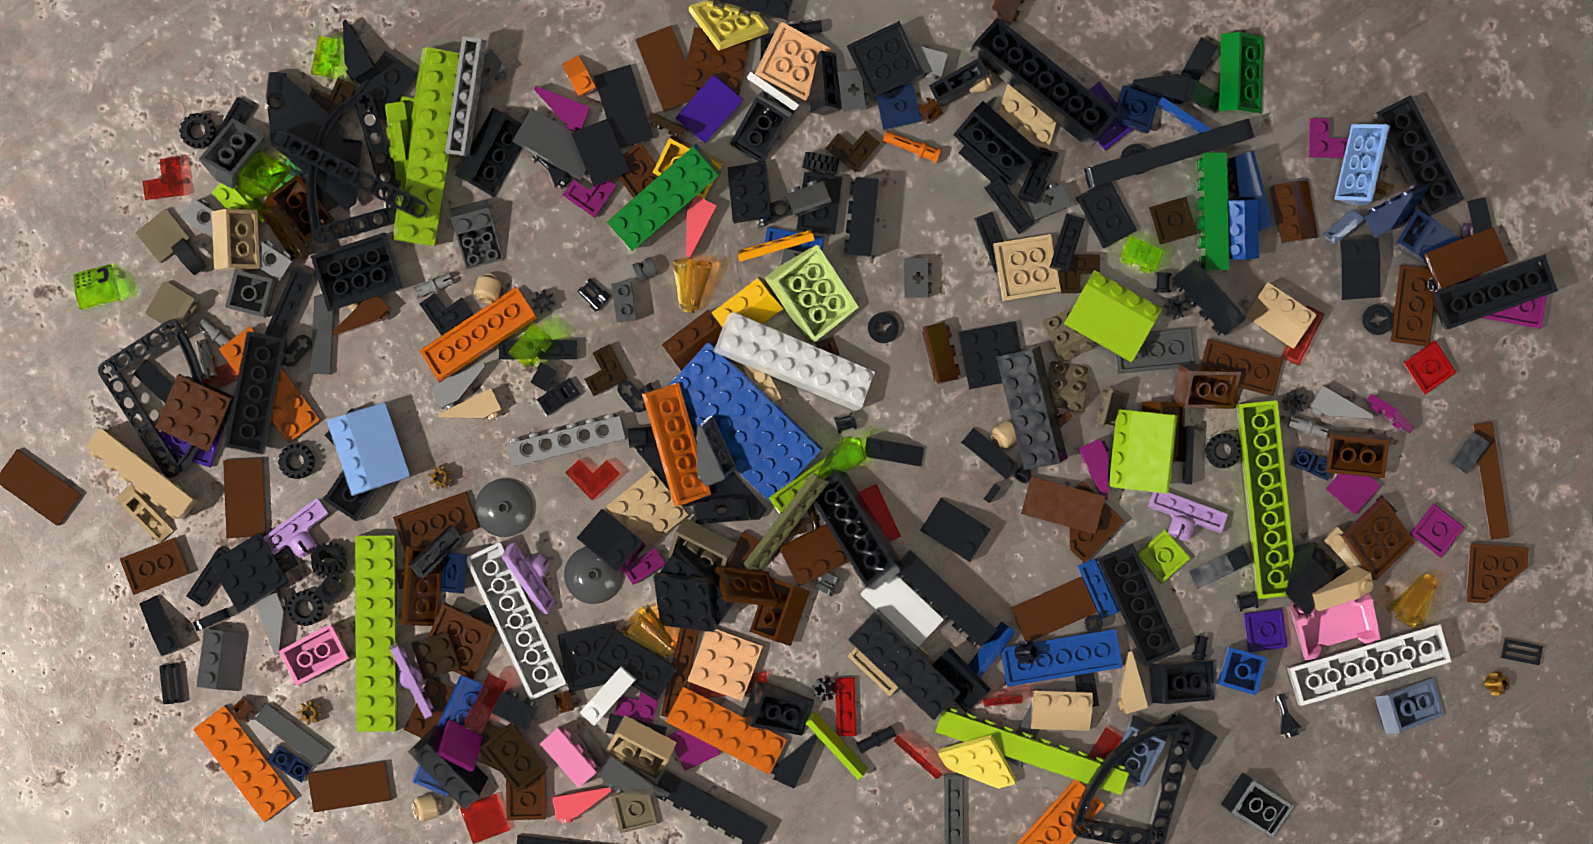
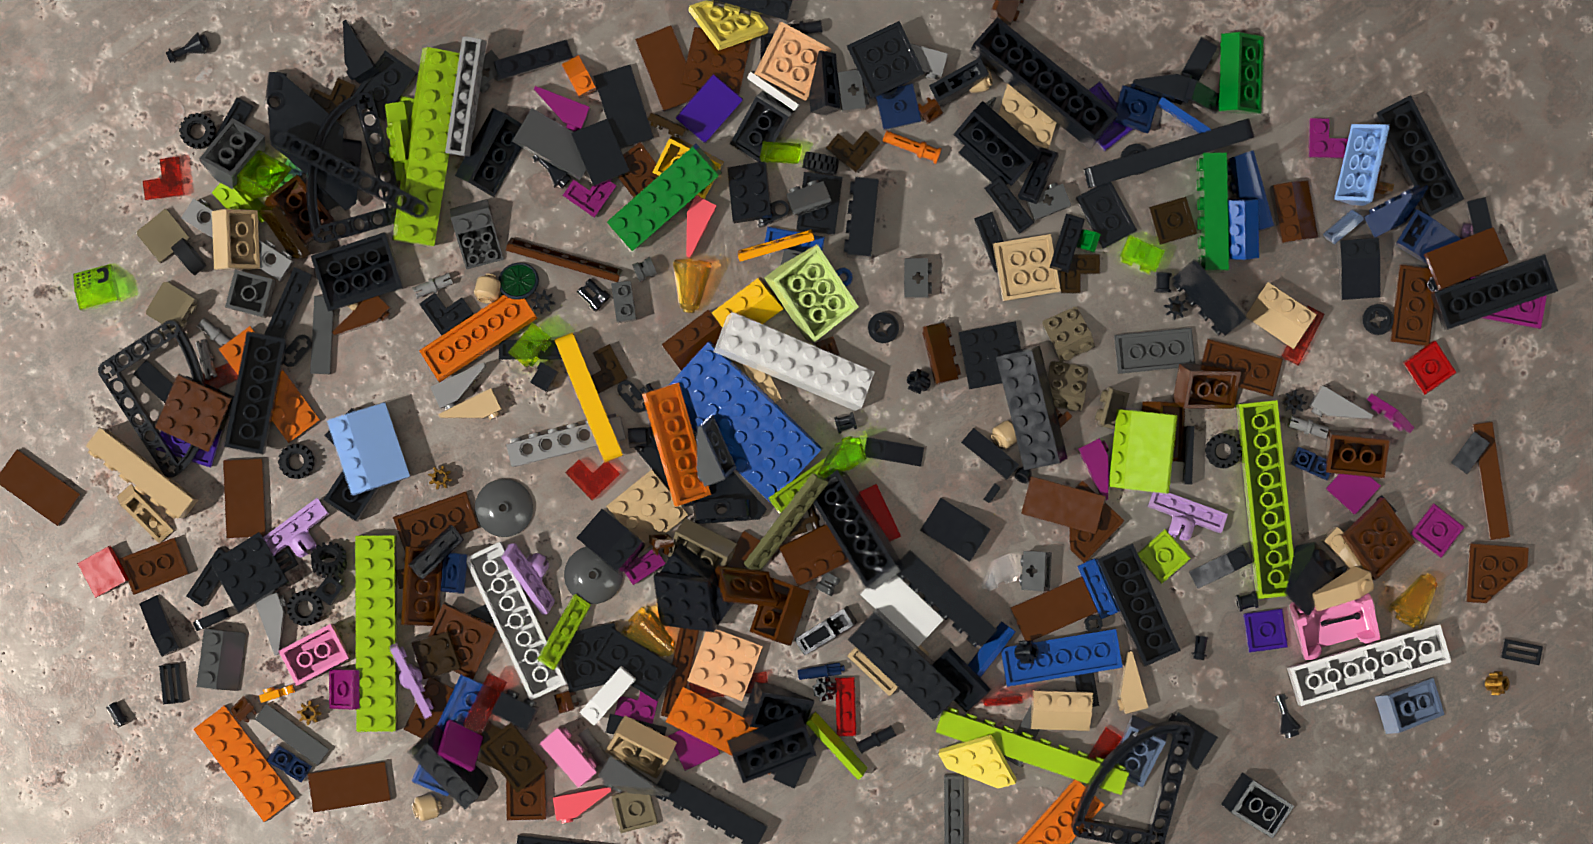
(103, 571): none -> tile
(117, 714): none -> black pin
(197, 45): none -> black piece
(271, 693): none -> light orange plate
(325, 58): clear neon green brick -> none
(343, 689): none -> magenta tile
(485, 819): clear red tile -> none
(518, 280): none -> dark green wheel
(533, 60): none -> black plate
(557, 397): black slope -> none
(564, 260): none -> reddish brown tile
(564, 632): none -> lime tile
(588, 397): none -> yellow beam
(661, 541): none -> reddish brown tile
(771, 748): none -> black slope
(780, 152): none -> clear neon green tile
(821, 671): none -> dark blue piece
(826, 630): none -> black slope
(847, 272): none -> blue plate
(917, 757): clear red tile -> none
(918, 381): none -> black gear
(1000, 570): none -> clear slope
(1036, 581): none -> dark grey brick
(1088, 240): none -> green plate
(1112, 316): lime slope -> none
(1182, 682): black slope -> none
(1241, 670): blue brick -> none
(1355, 616): none -> black hinge

